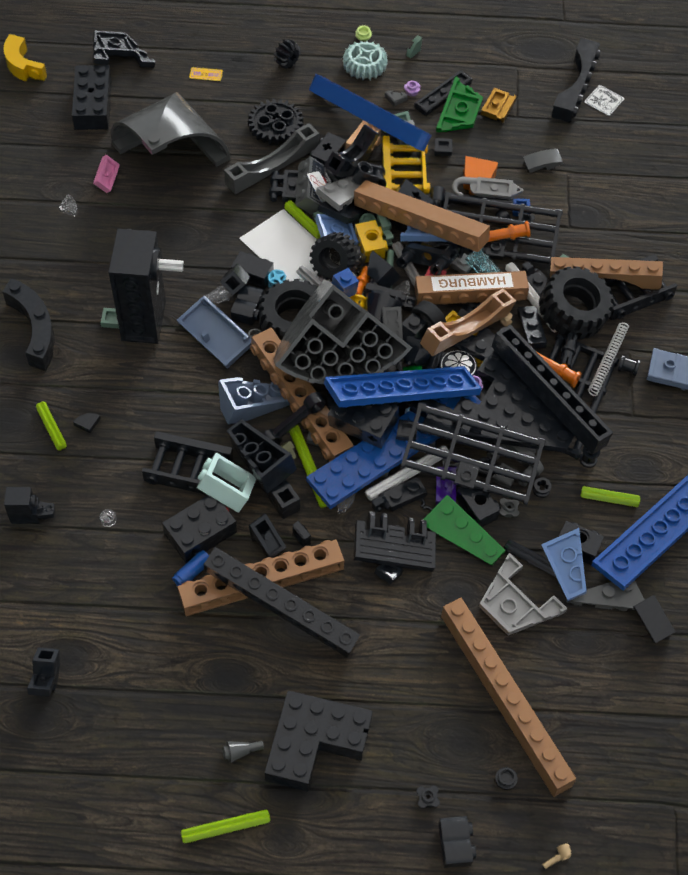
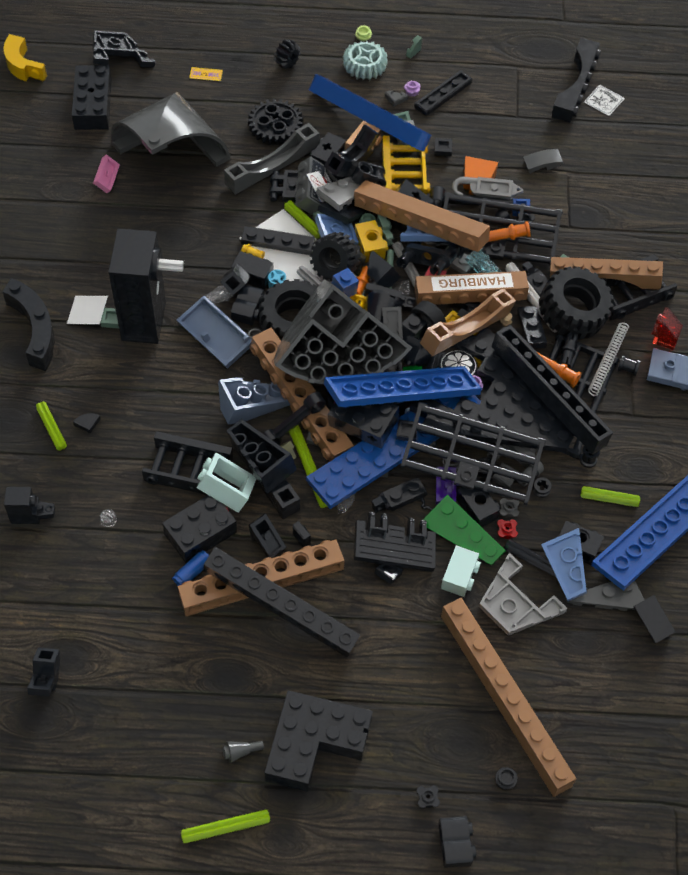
(68, 206): clear tile -> none
(87, 310): none -> white sticker
(255, 252): none -> yellow pin
(277, 240): none -> black plate
(400, 476): white axle -> none
(460, 108): green wing -> none
(460, 571): none -> light aqua brick
(498, 105): pearl gold plate -> none
(503, 532): none -> red plate
(564, 854): tan hand -> none
(666, 329): none -> clear red slope

